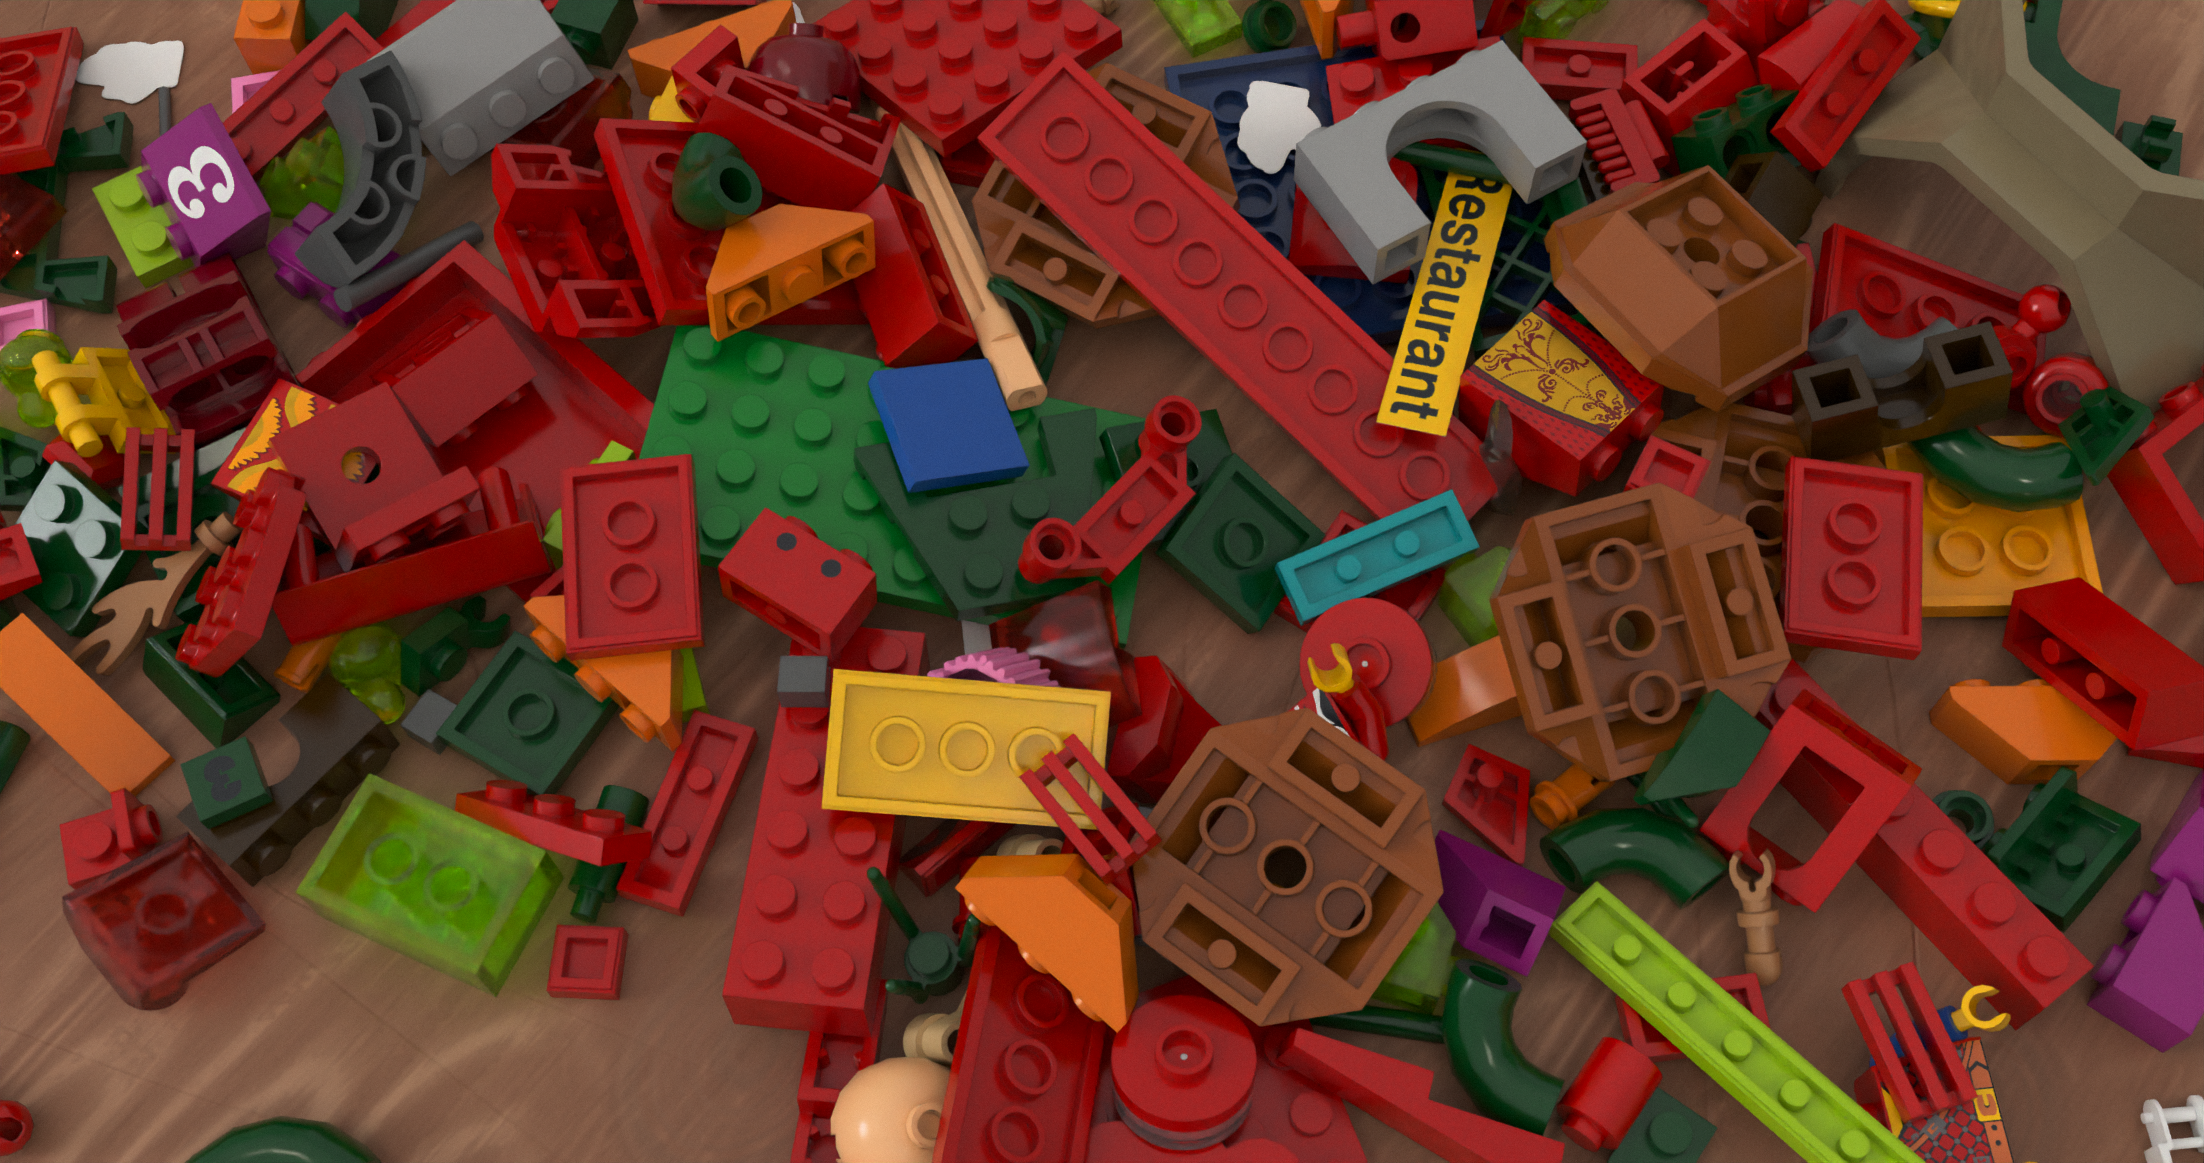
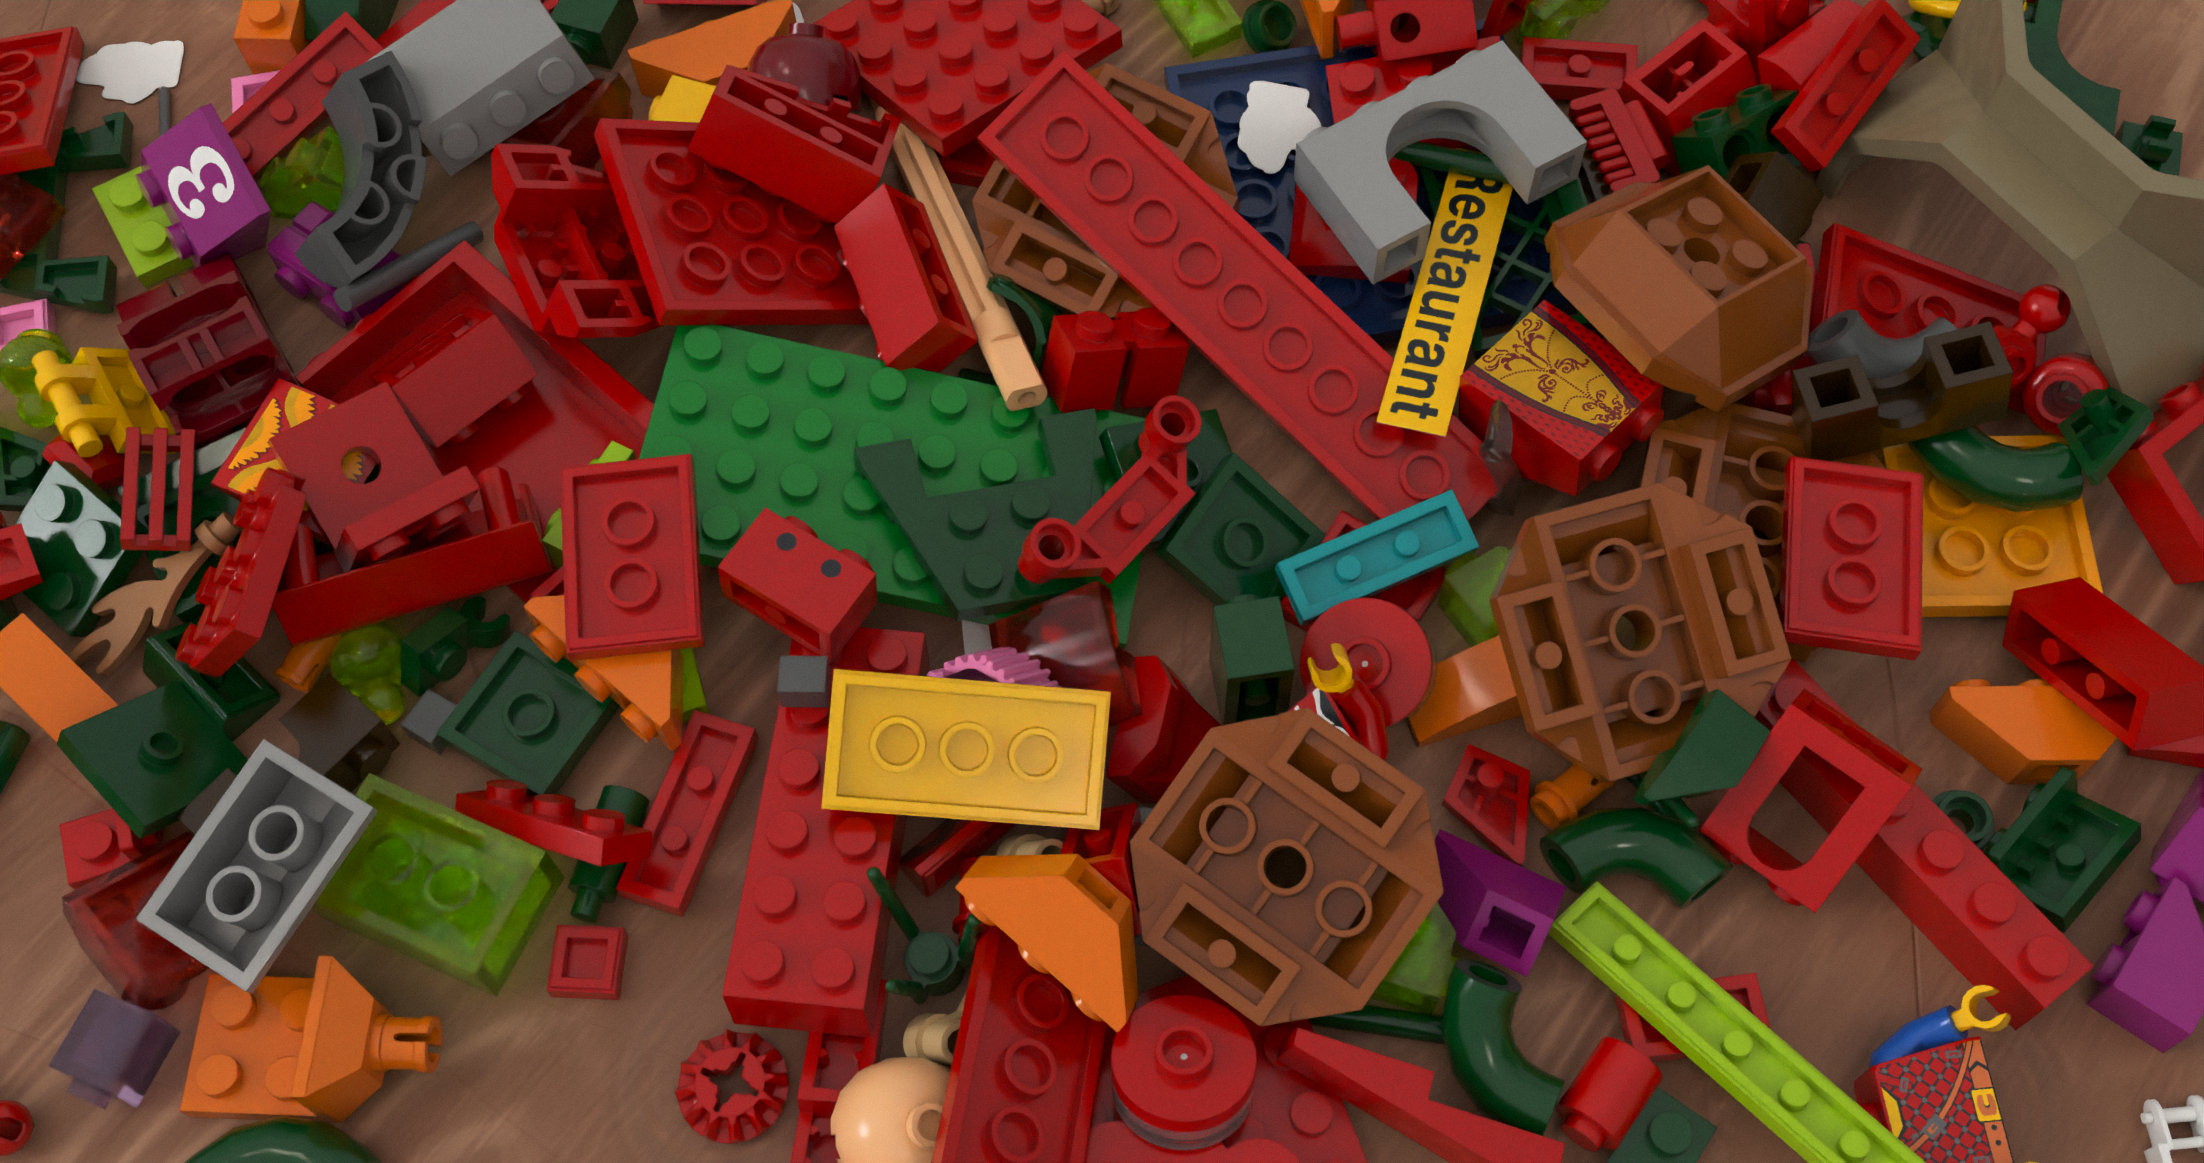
(113, 1051): none -> brick
(151, 756): none -> dark green plate
(226, 782): dark green tile -> none
(257, 866): none -> light grey slope
(299, 1047): none -> orange plate
(701, 70): red bracket -> none
(714, 183): dark green cylinder -> none
(742, 1115): none -> red gear
(784, 261): orange slope -> none
(948, 424): blue tile -> none
(1057, 768): red tile -> none
(1093, 352): none -> red piece
(1250, 658): none -> dark green brick
(1668, 465): red tile -> none
(1758, 919): medium nougat piece -> none
(1932, 1031): red tile -> none

